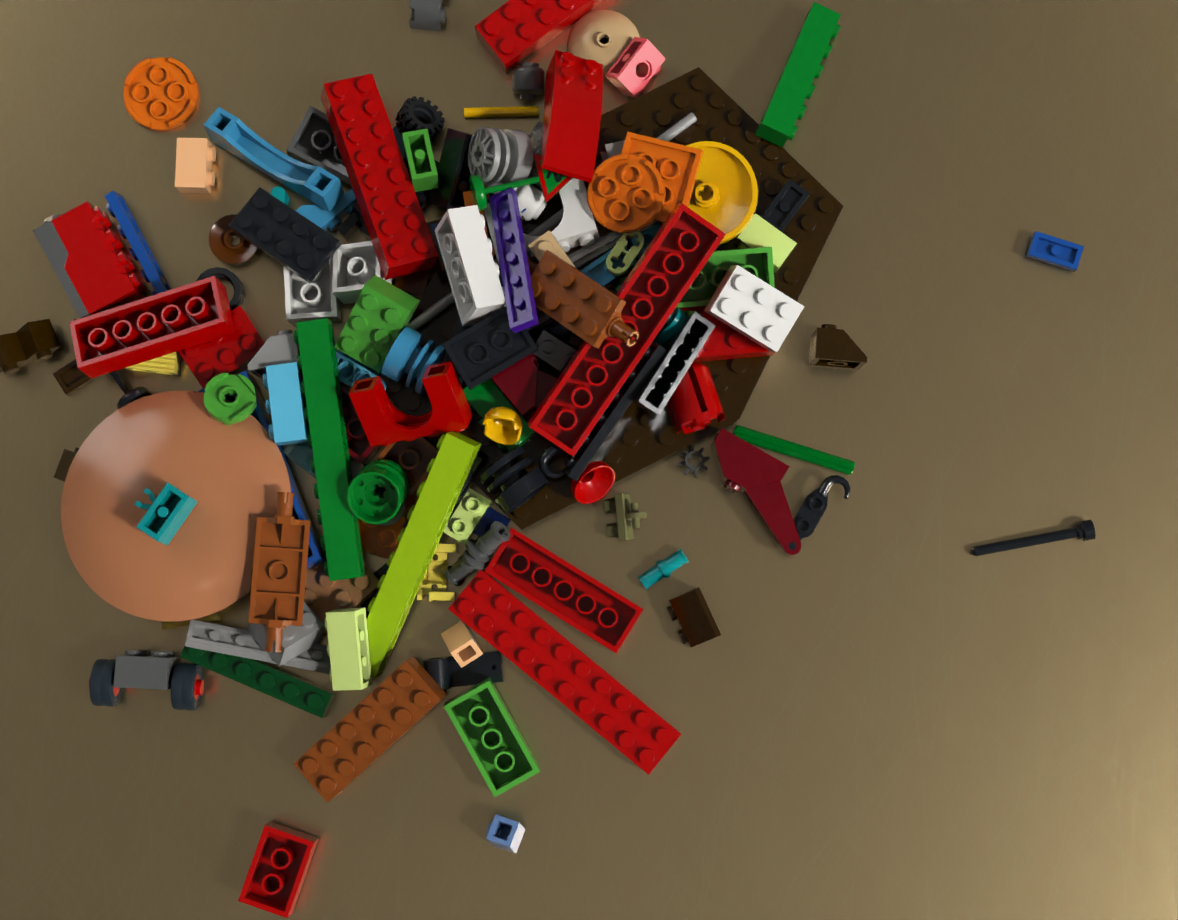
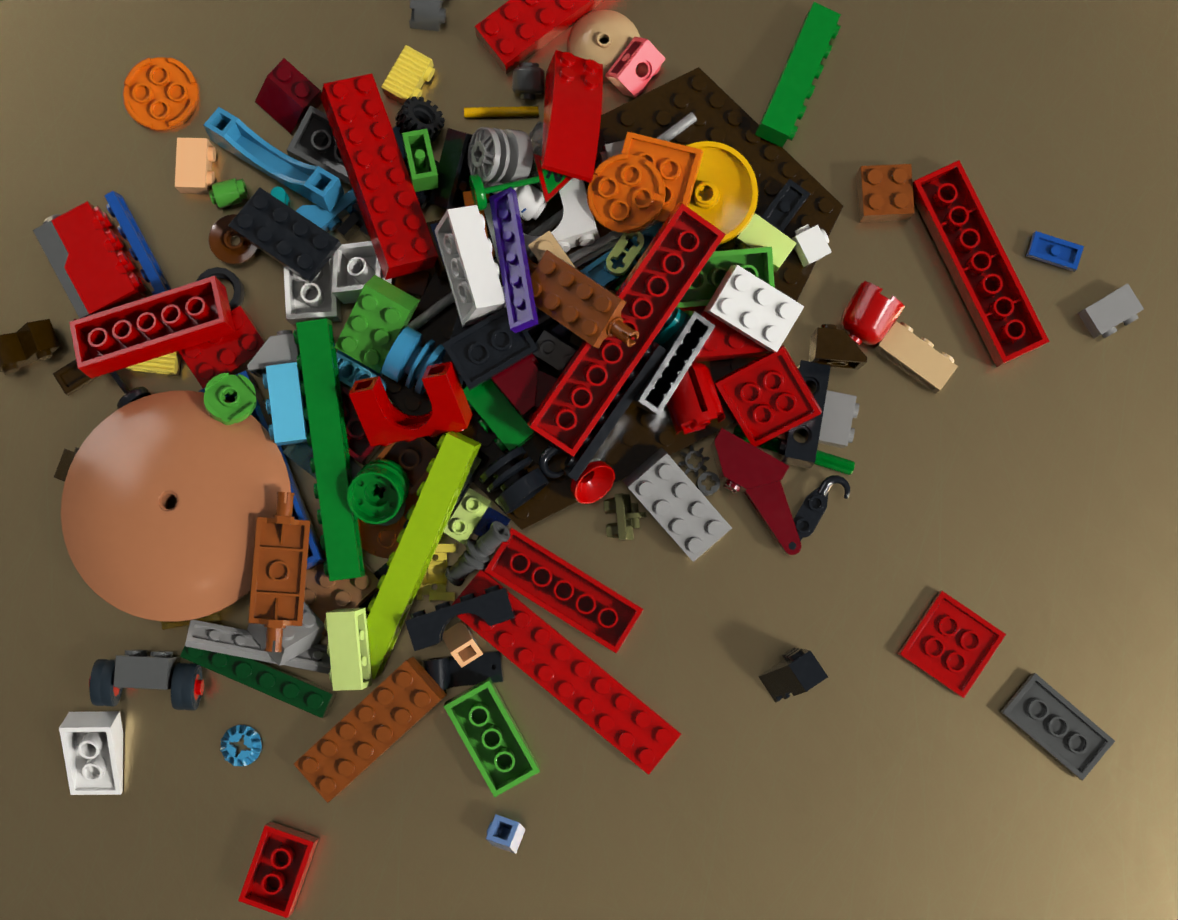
(93, 752): none -> white slope
(166, 513): teal brick -> none
(228, 192): none -> bright green brick
(251, 740): none -> dark azure gear
(288, 96): none -> dark red slope
(408, 75): none -> light yellow brick
(428, 628): none -> black arch
(503, 425): yellow hair -> none
(663, 568): teal pin -> none
(677, 504): none -> light grey brick
(693, 617): dark brown slope -> none
(713, 478): none -> dark grey bush
(768, 396): none -> red plate
(793, 675): none -> black wedge
(804, 454): none -> black brick
(811, 244): none -> white brick
(837, 419): none -> light grey brick
(870, 314): none -> red cylinder
(885, 193): none -> dark orange brick
(917, 357): none -> tan brick
(952, 644): none -> red plate
(978, 263): none -> red brick
(1057, 726): none -> dark grey plate
(1084, 530): black piece -> none
(1110, 311): none -> light grey brick

